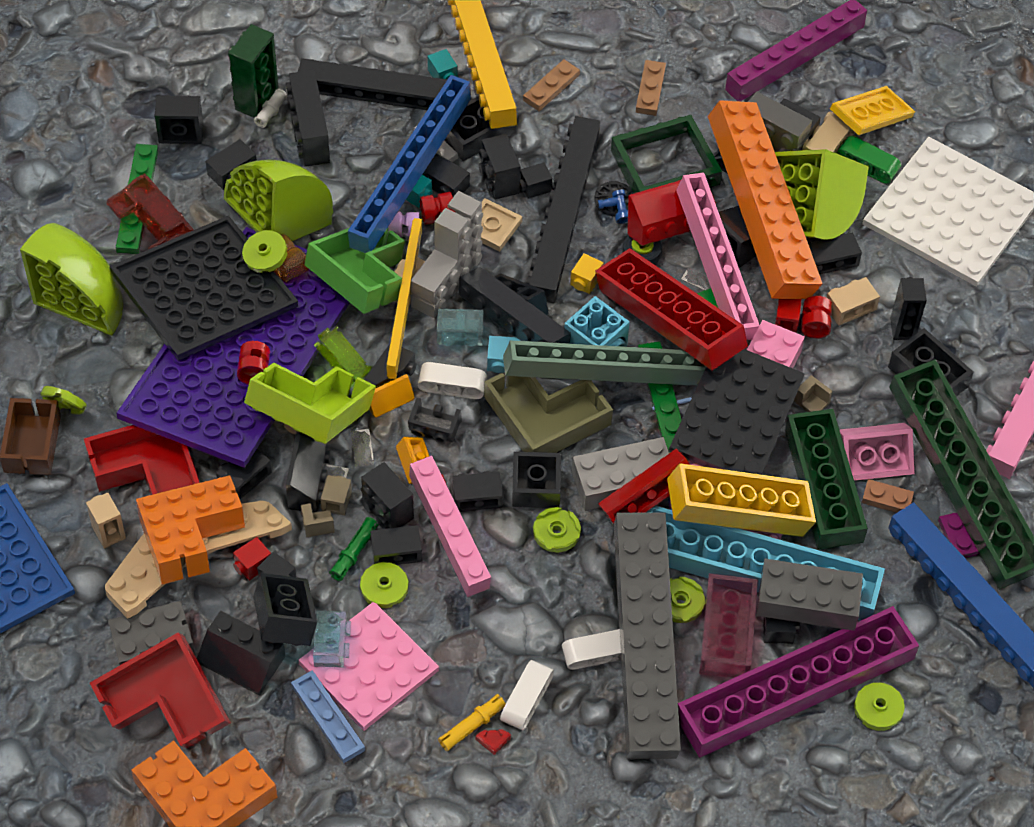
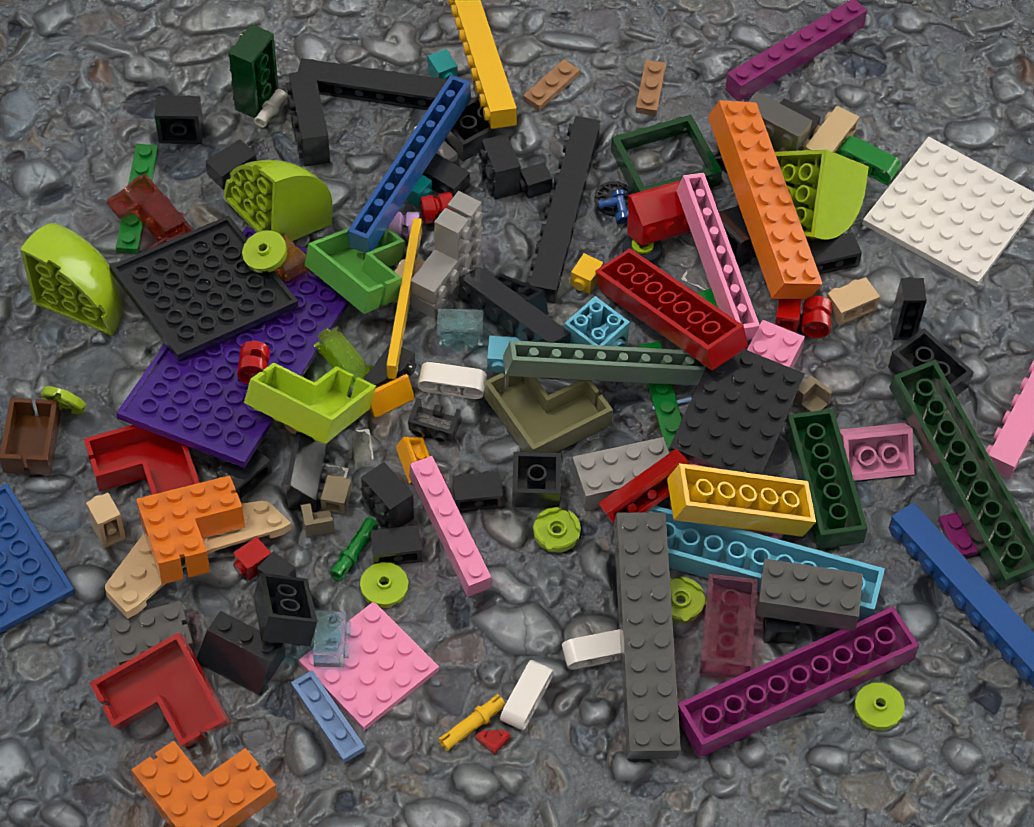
(498, 224): tan plate -> none
(872, 110): yellow tile -> none
(886, 496): nougat plate -> none

